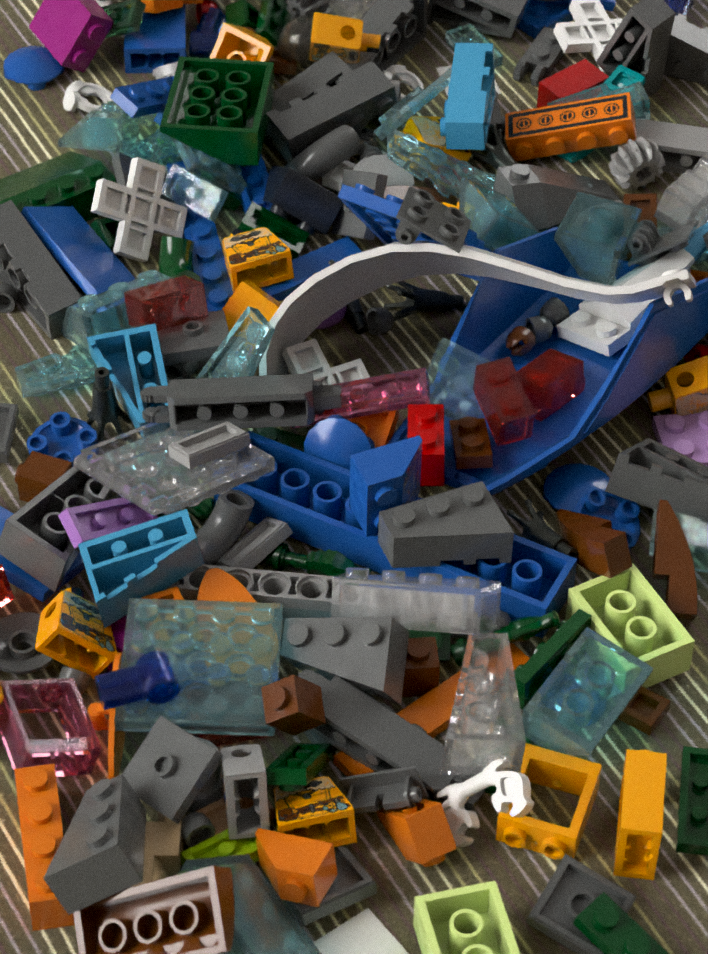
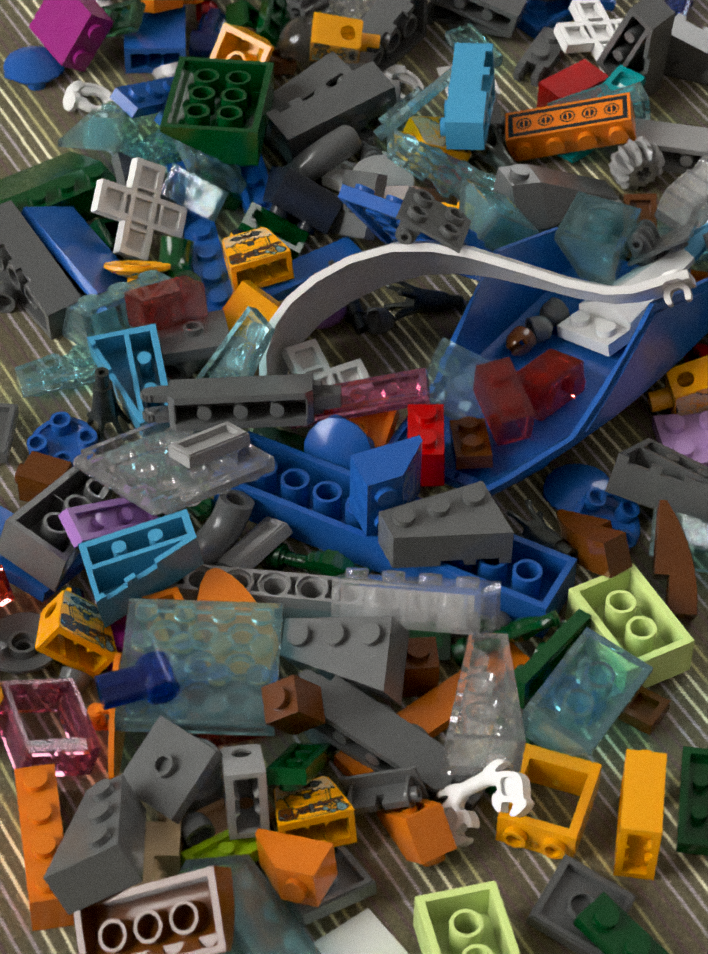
(133, 268): none -> light orange dish

